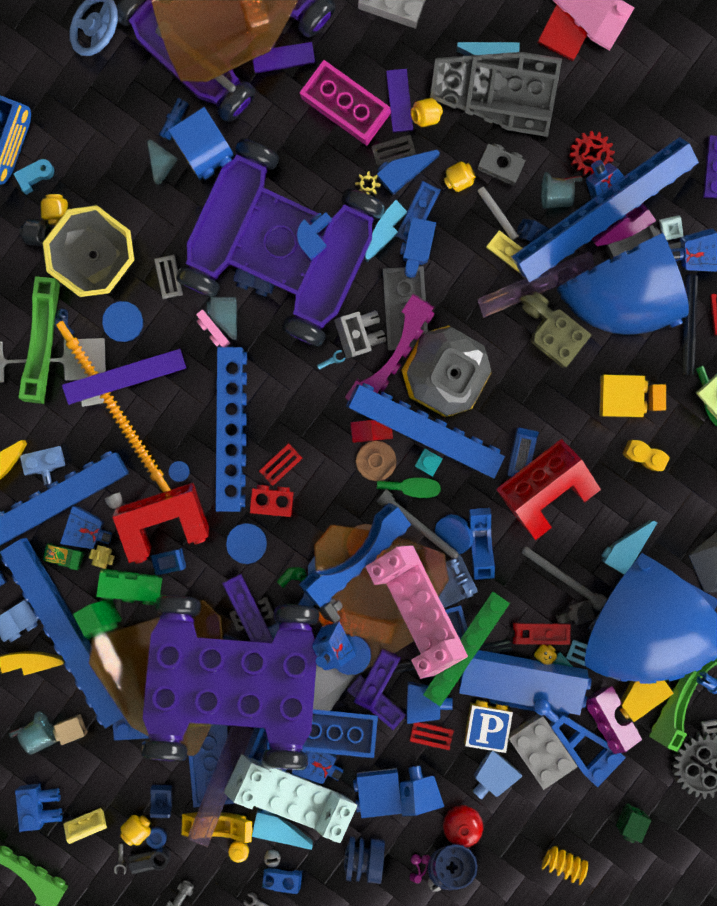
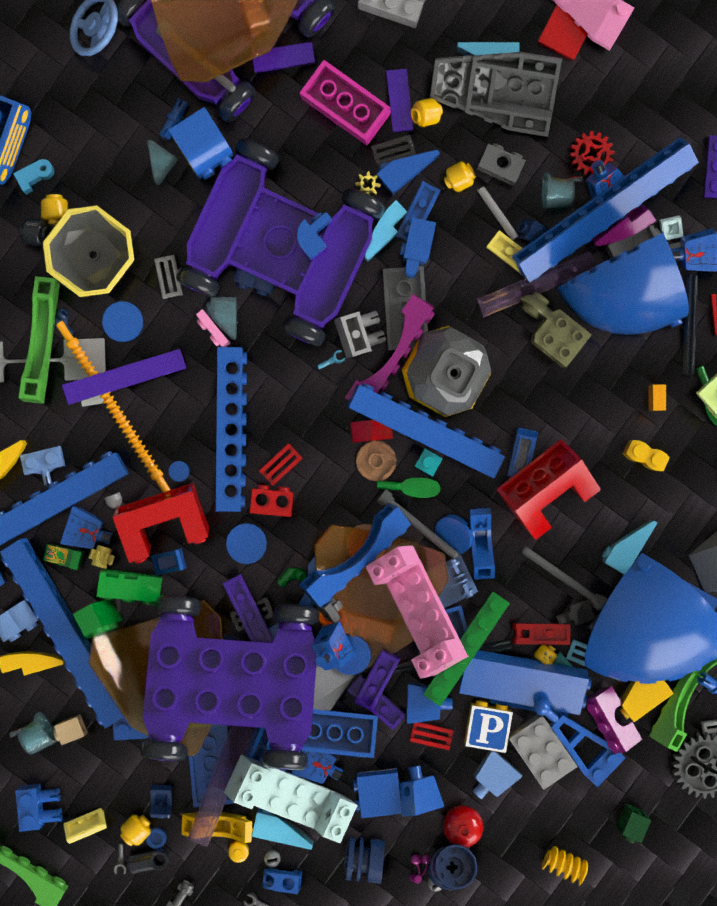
(622, 396): yellow piece -> none

